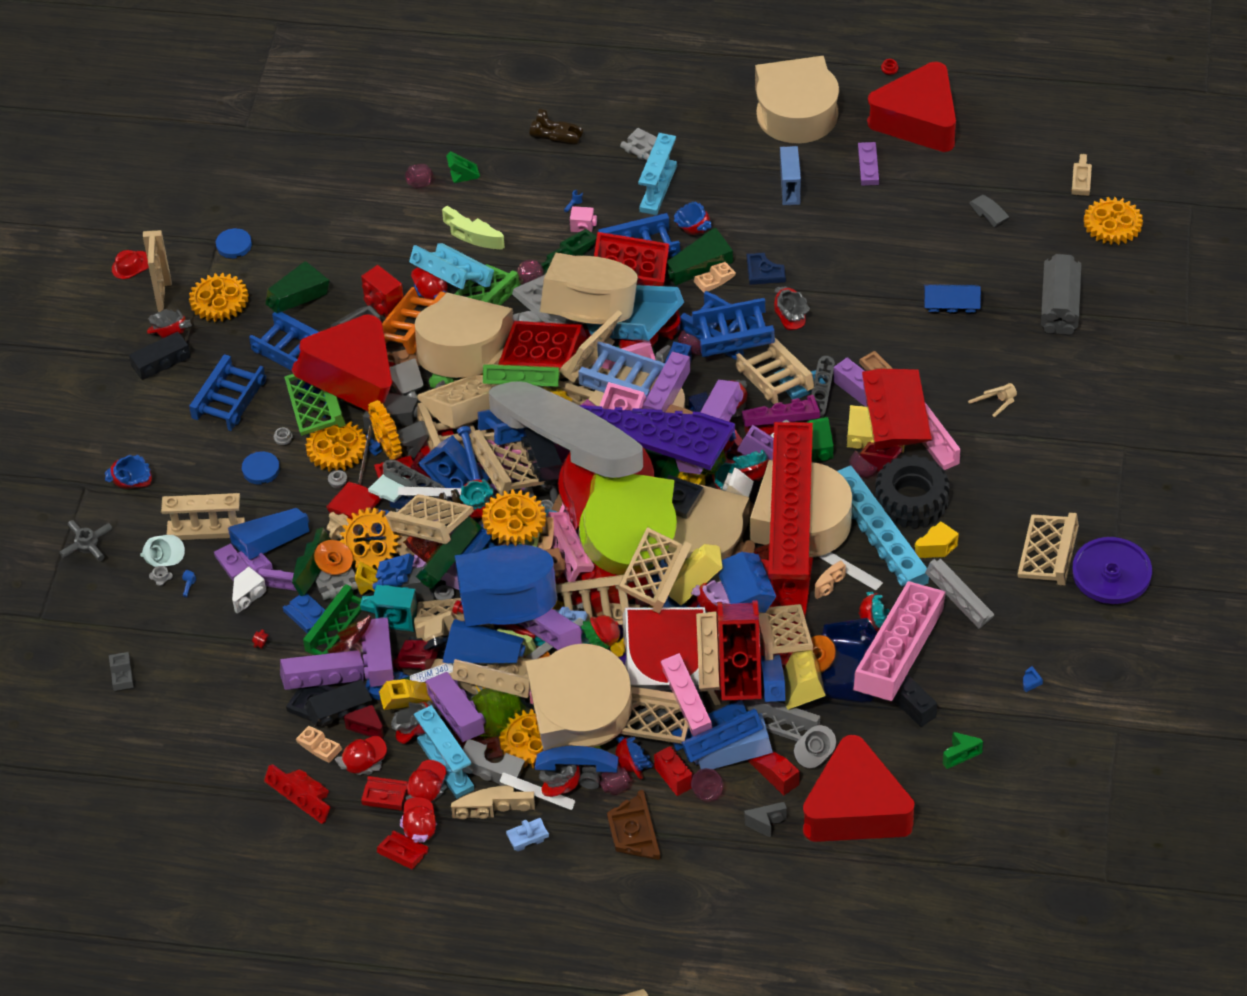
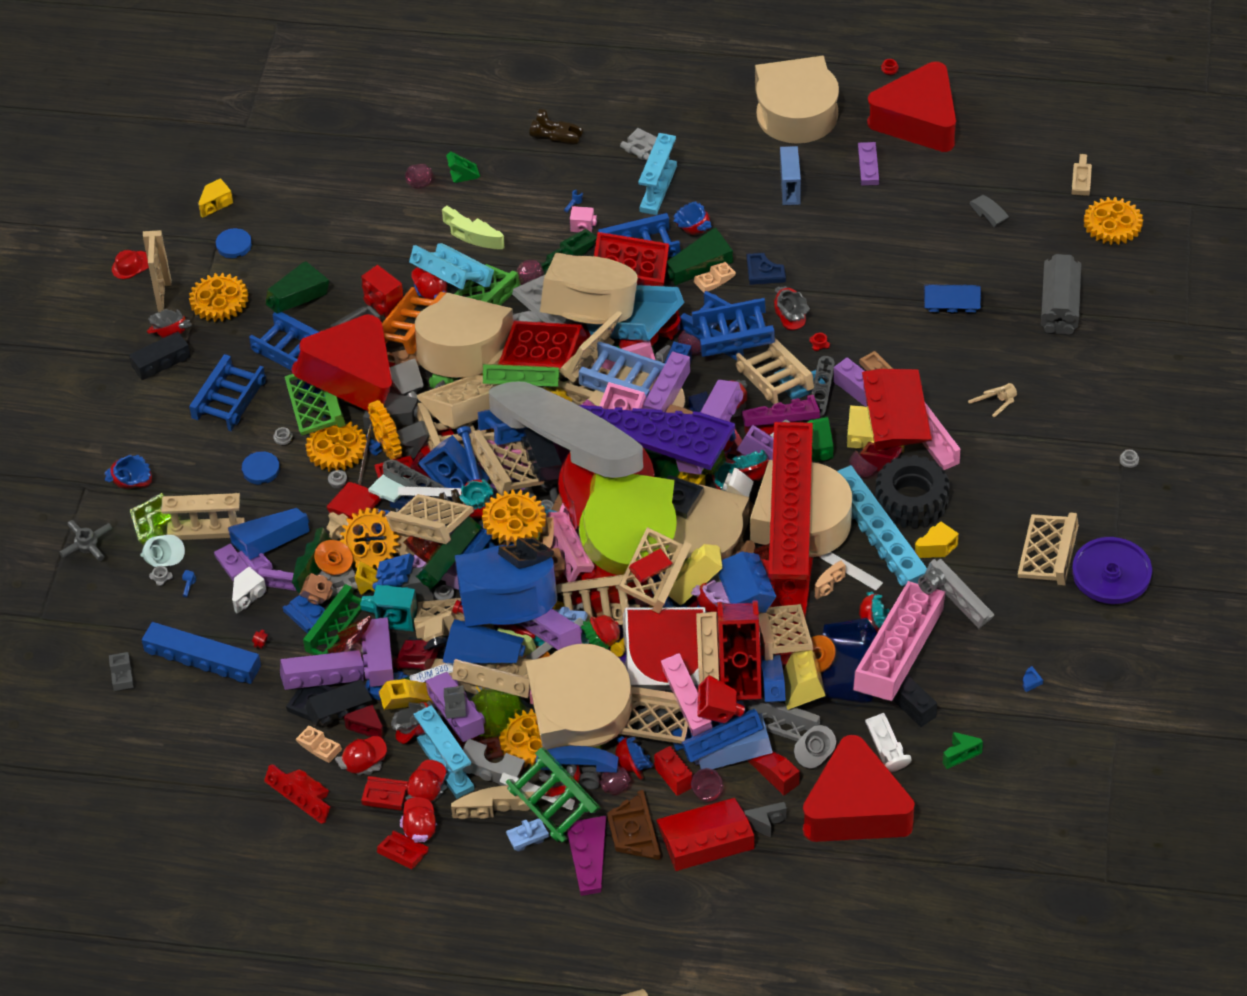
(149, 519): none -> clear neon green brick
(201, 653): none -> blue brick
(214, 197): none -> yellow slope
(316, 589): none -> nougat brick
(454, 702): none -> dark grey slope
(526, 552): none -> black slope
(572, 790): none -> green fence
(587, 850): none -> magenta wing
(650, 565): none -> red tile
(706, 834): none -> red slope
(717, 701): none -> red torso
(819, 341): none -> red plate
(886, 743): none -> white piece
(931, 581): none -> dark grey wheel
(1129, 458): none -> light grey plate

